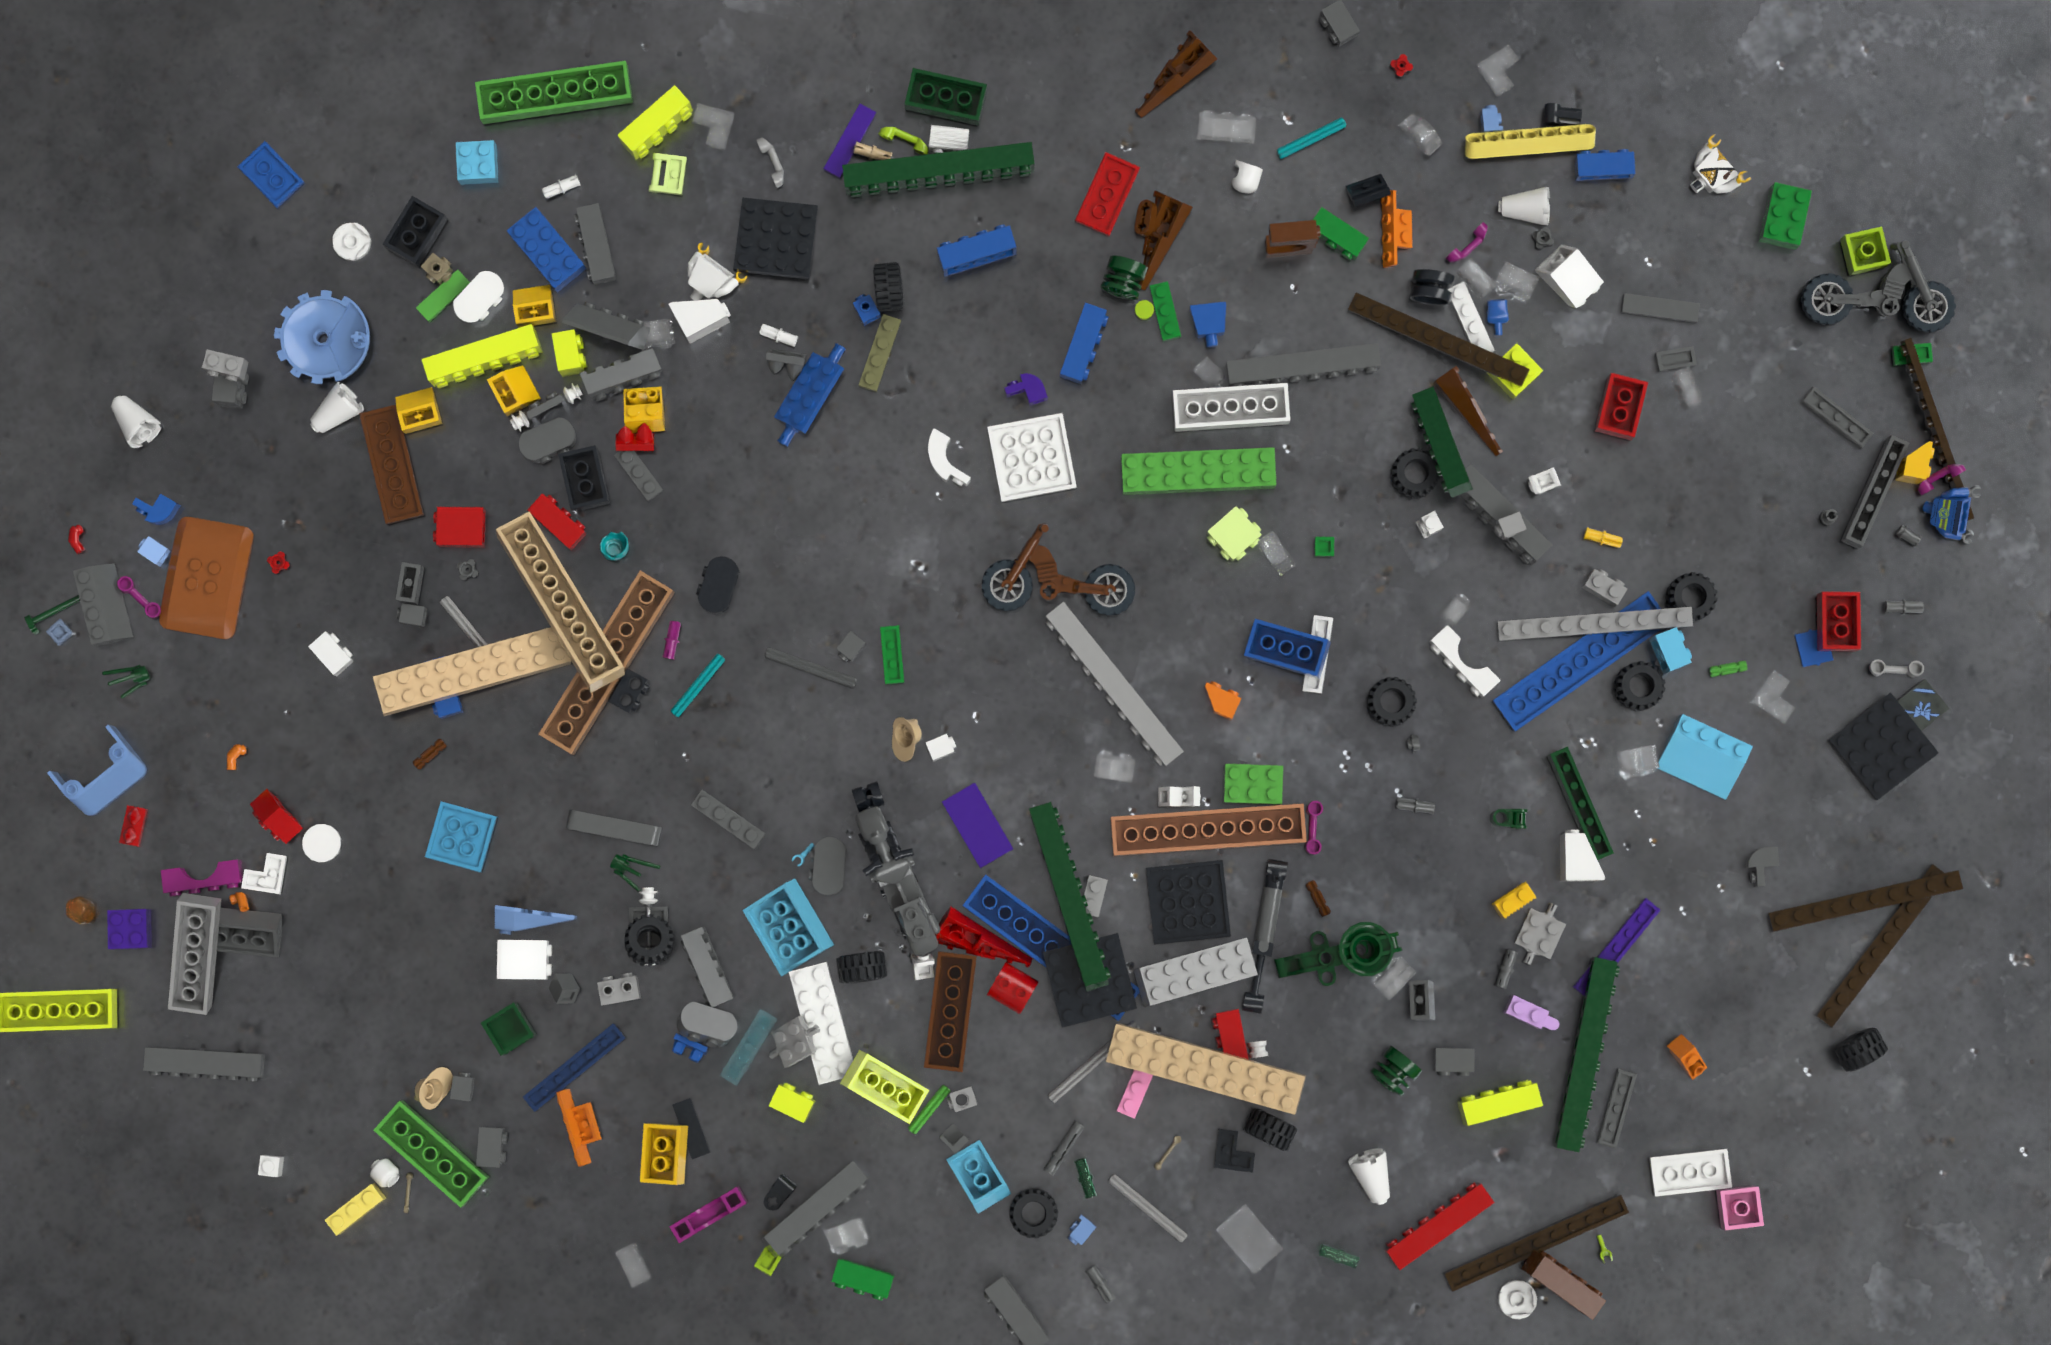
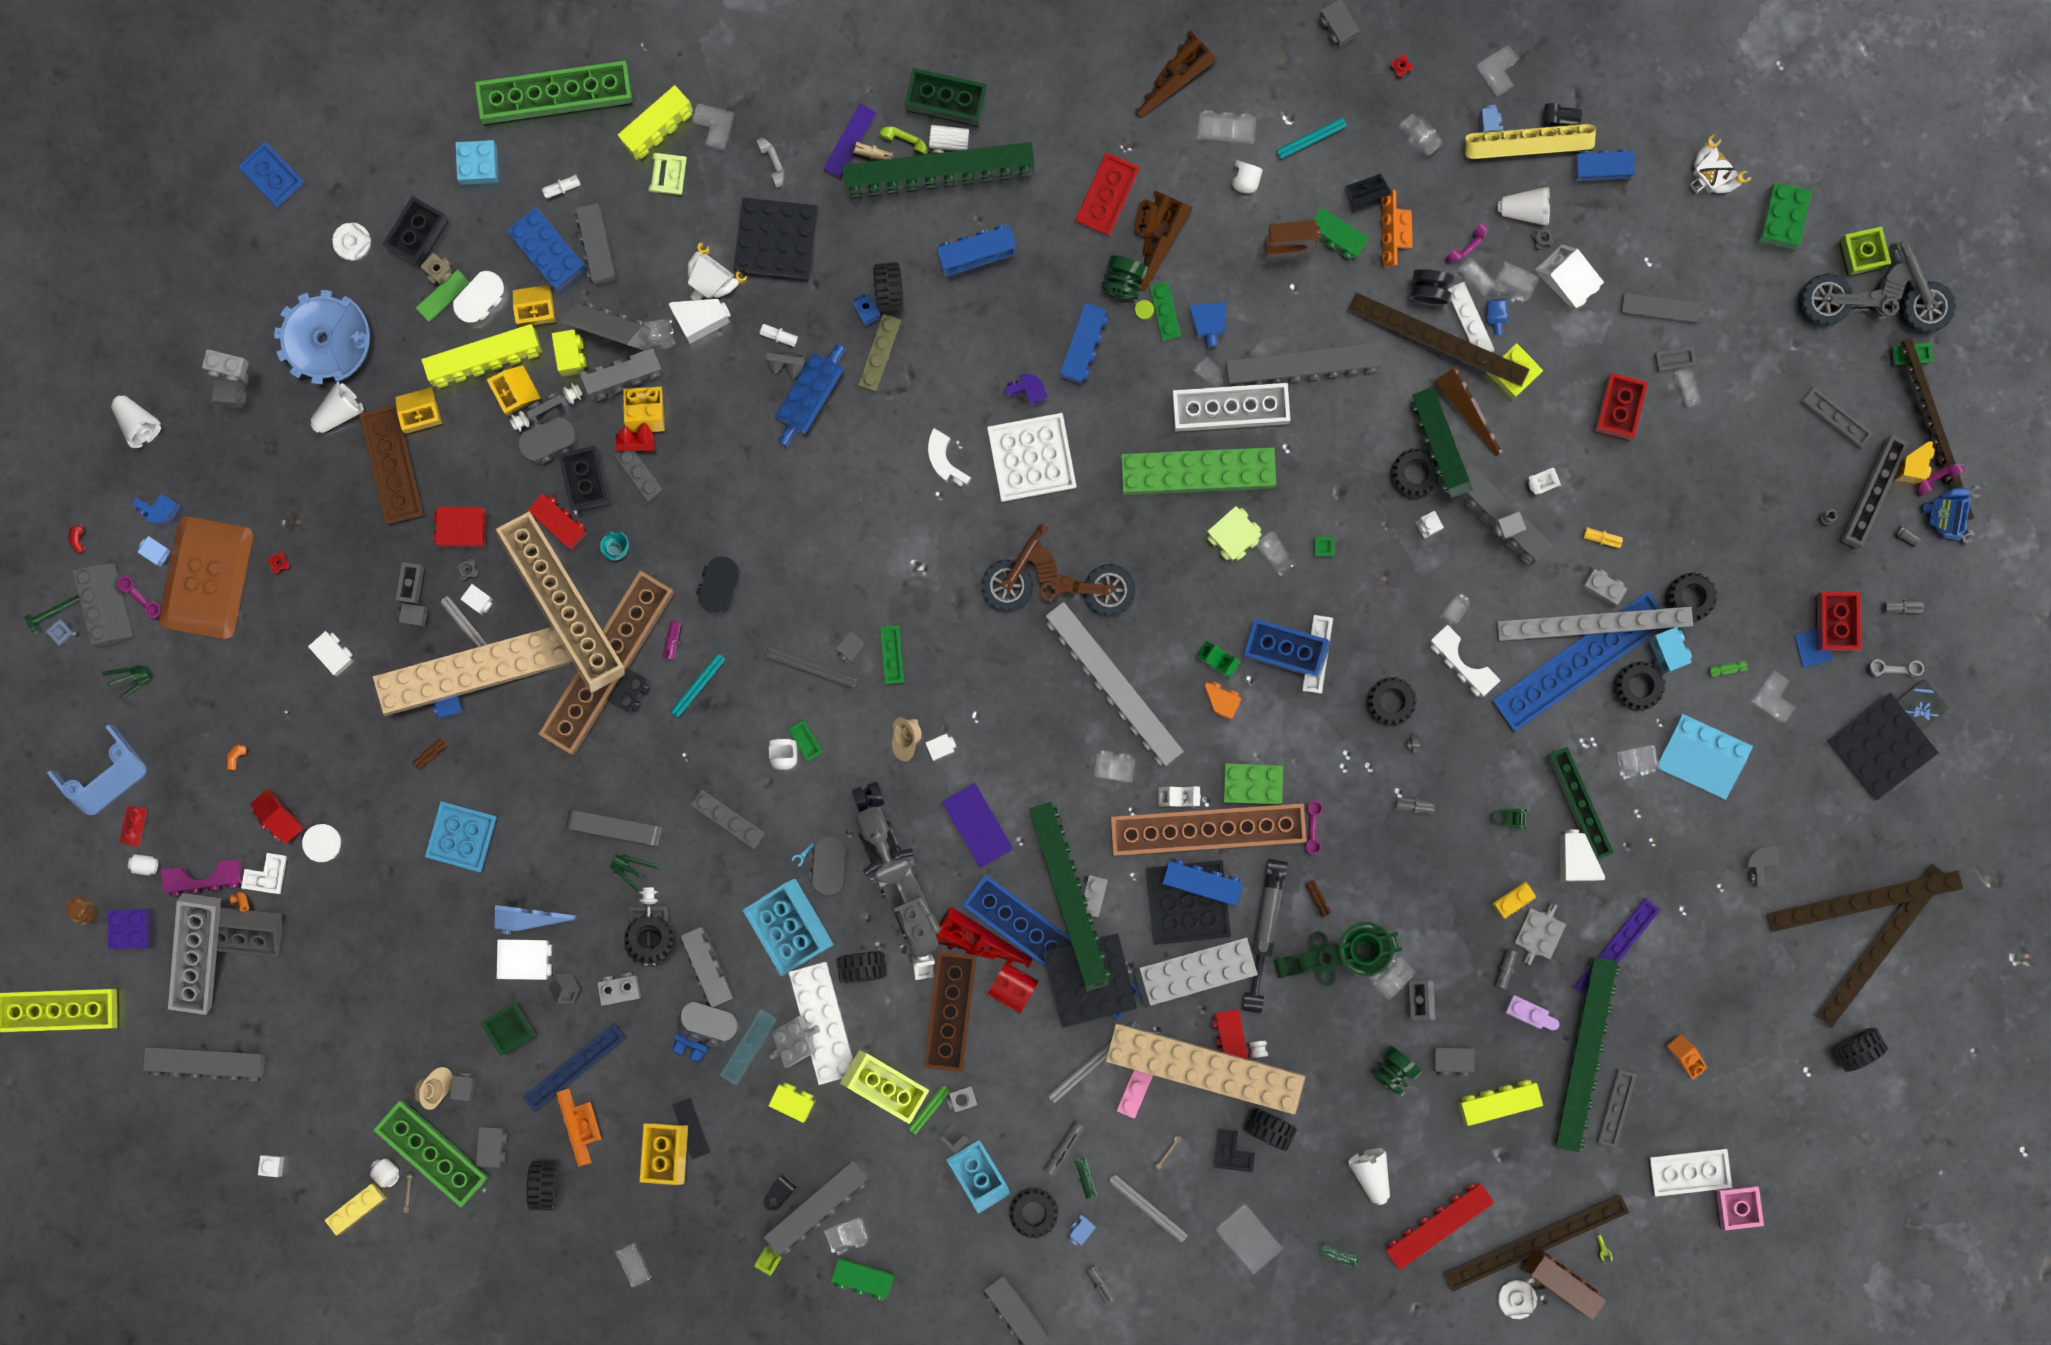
(143, 865): none -> white brick
(477, 599): none -> white brick
(542, 1185): none -> black tyre
(708, 1214): magenta arch -> none
(782, 753): none -> white helmet
(805, 740): none -> green tile
(1202, 883): none -> blue brick
(1218, 659): none -> green brick

